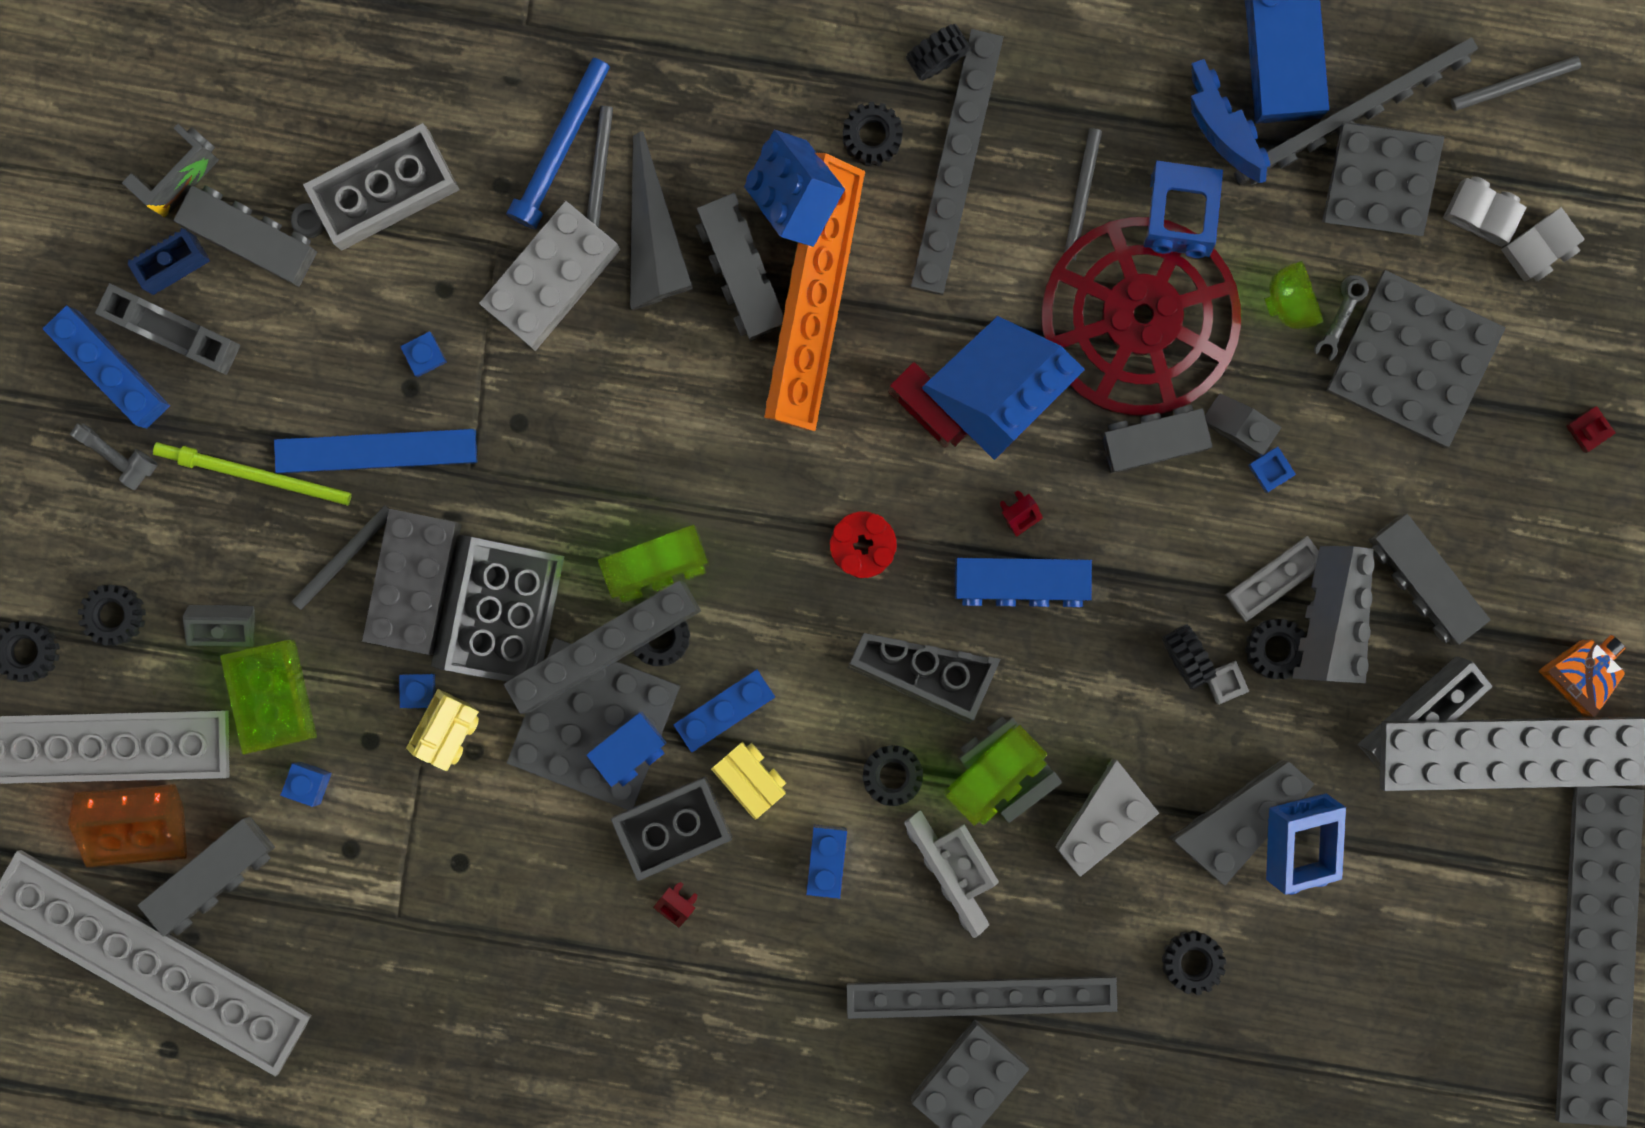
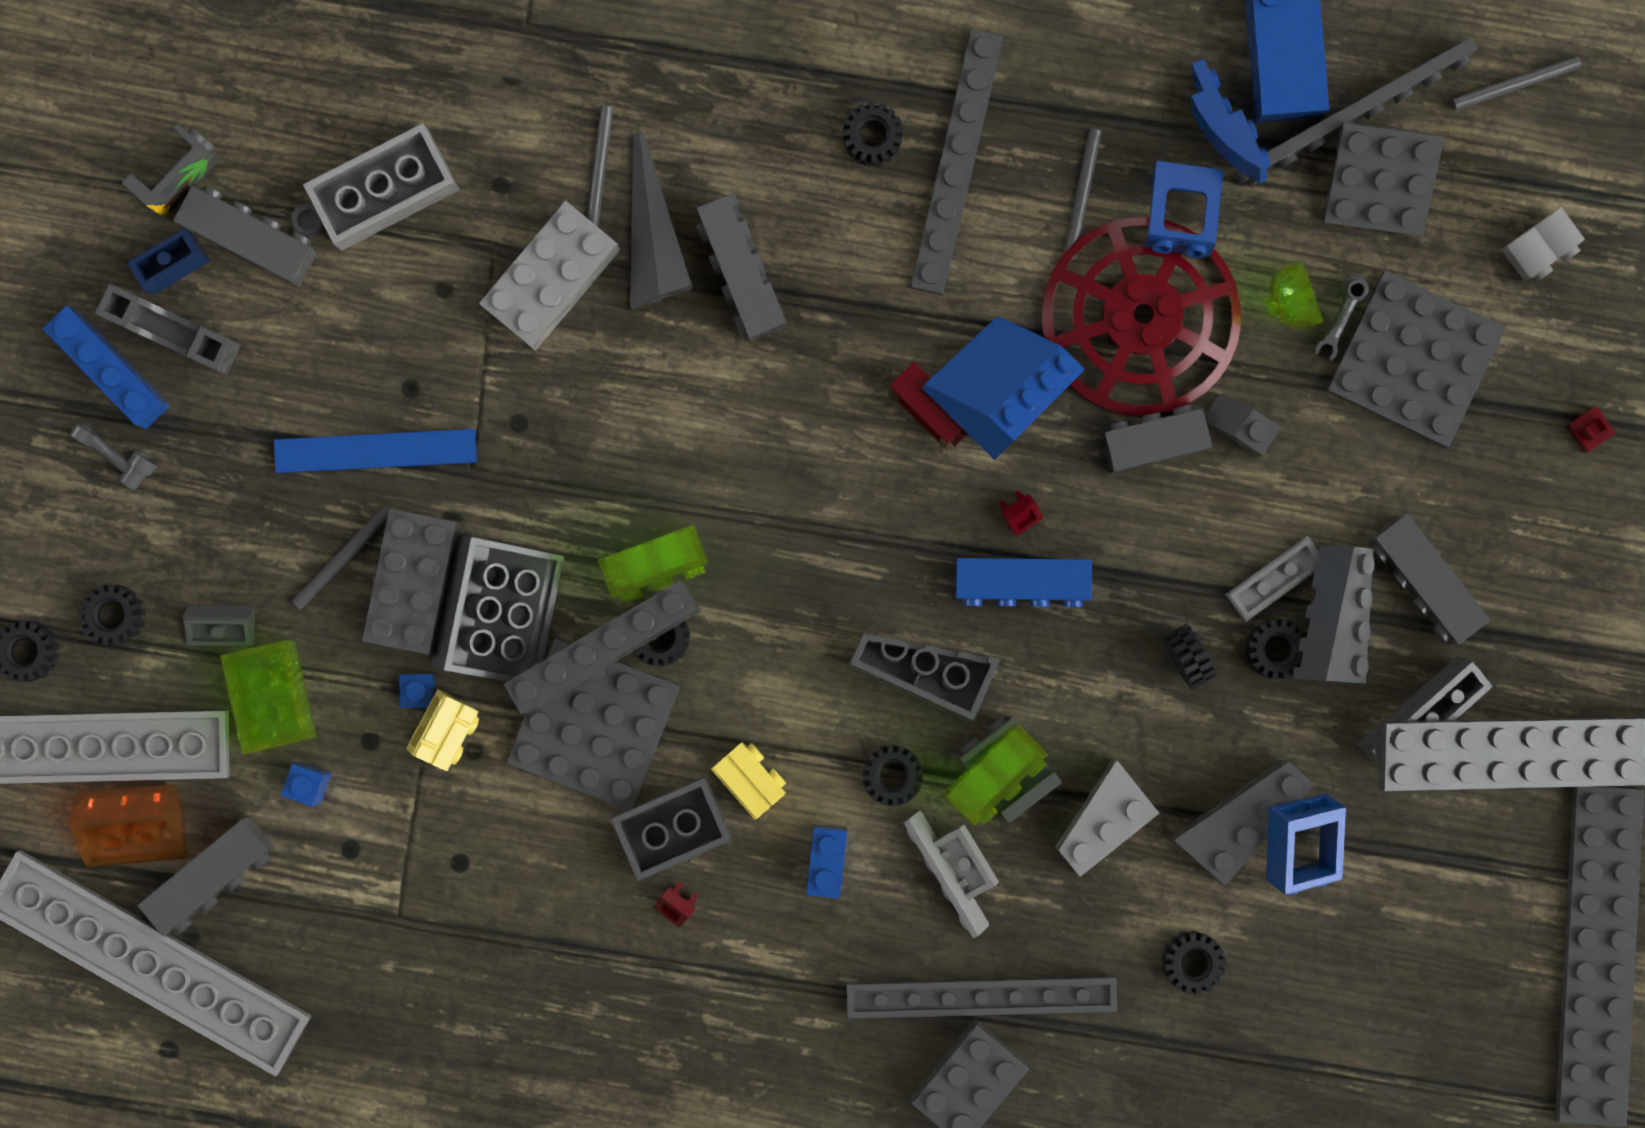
(190, 457): lime bar -> none
(423, 354): blue plate -> none
(526, 210): blue piece -> none
(627, 749): blue brick -> none
(724, 710): blue plate -> none
(793, 188): blue brick -> none
(814, 309): orange plate -> none
(873, 528): red plate -> none
(938, 52): black tyre -> none
(1227, 683): light grey tile -> none
(1271, 469): blue plate -> none
(1485, 211): light grey brick -> none
(1586, 674): torso -> none

